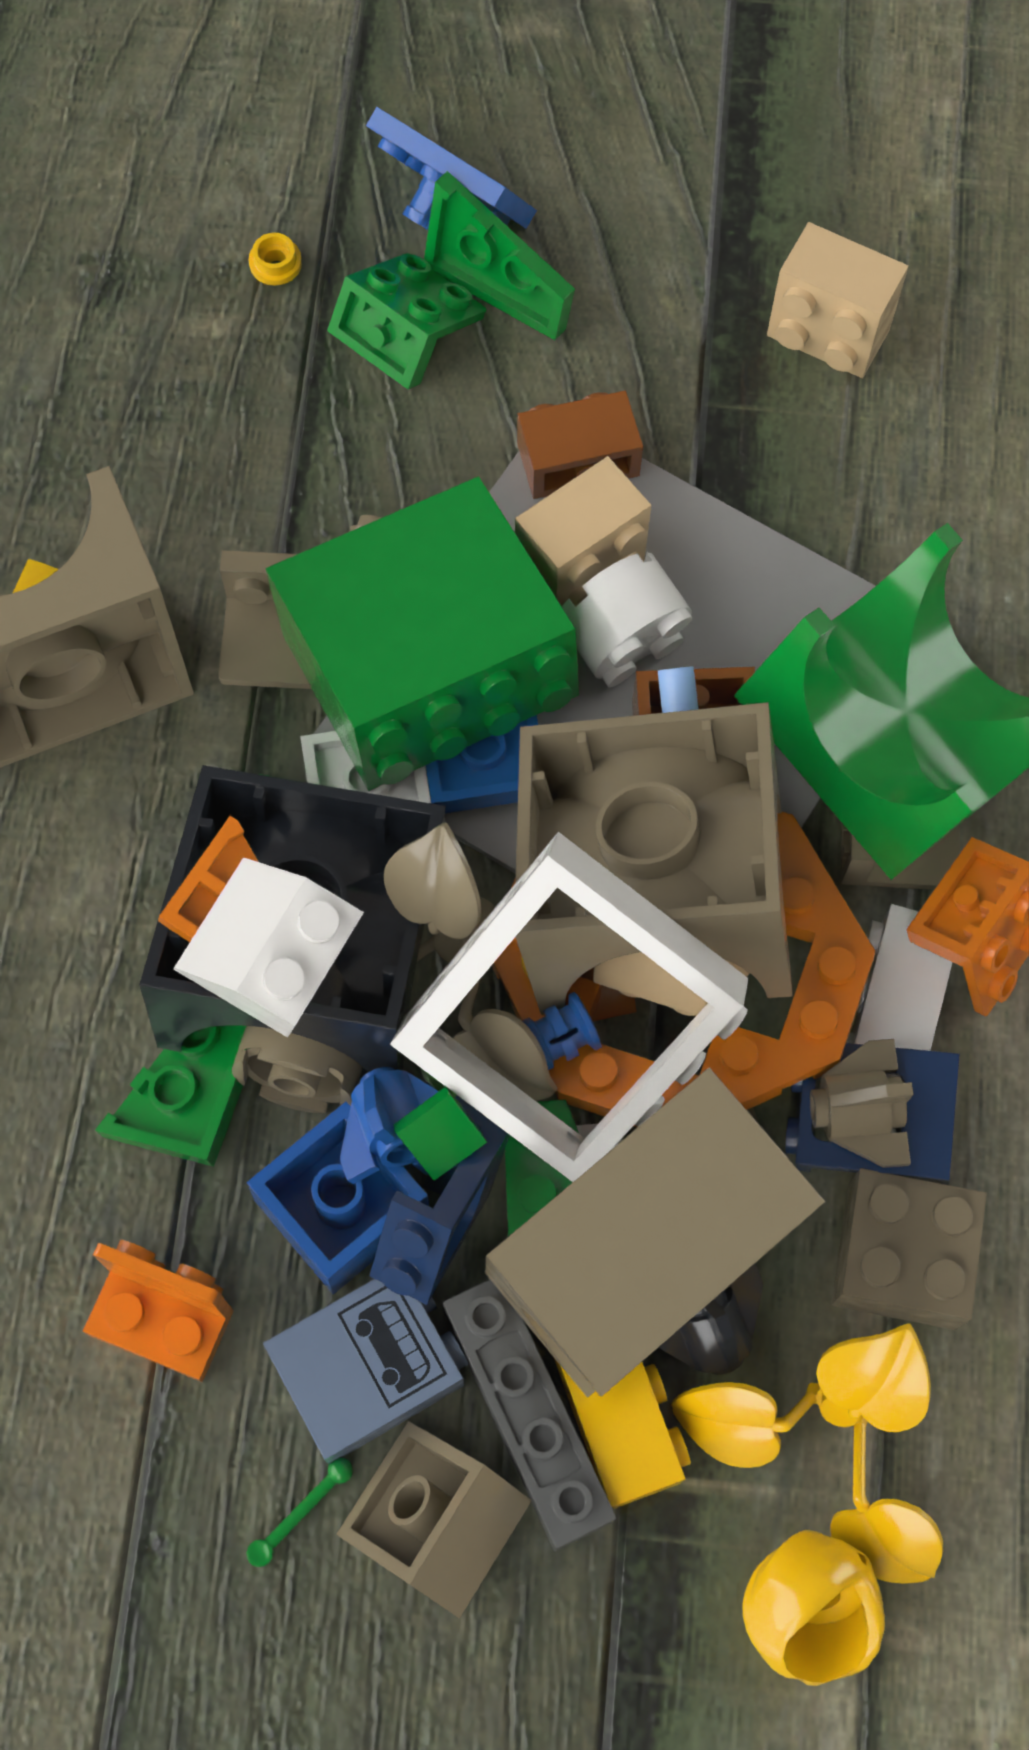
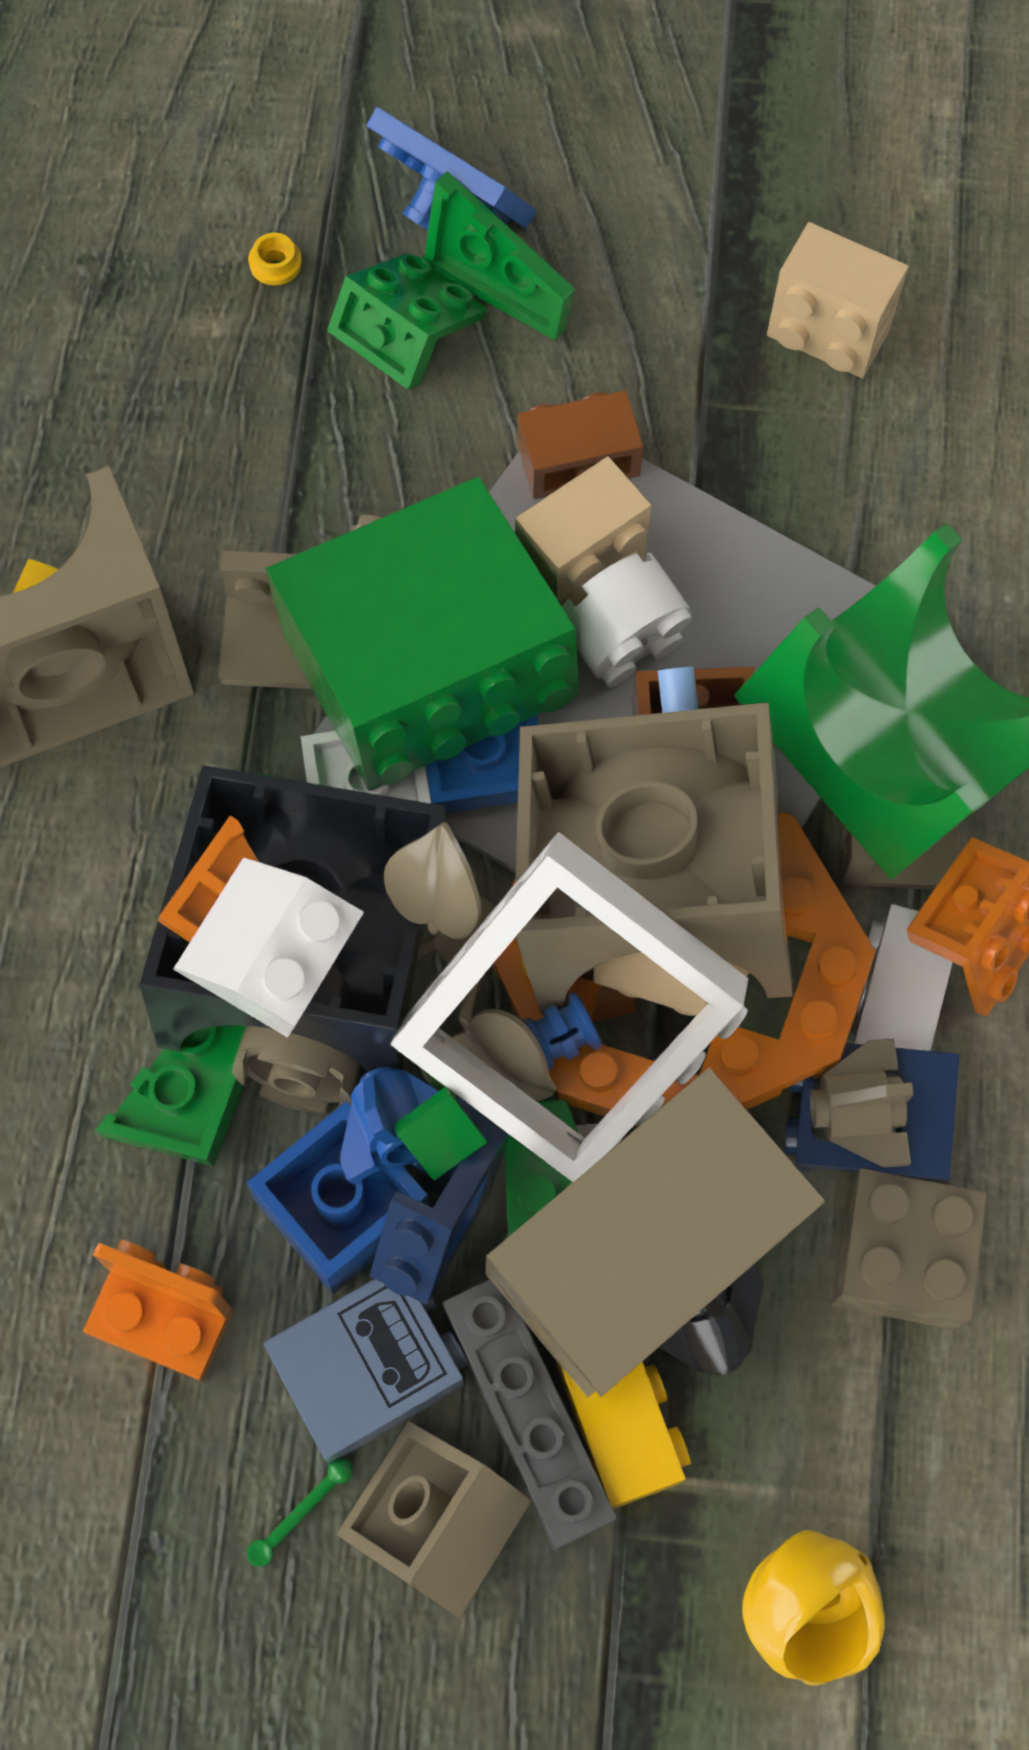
(859, 1382): yellow plant -> none

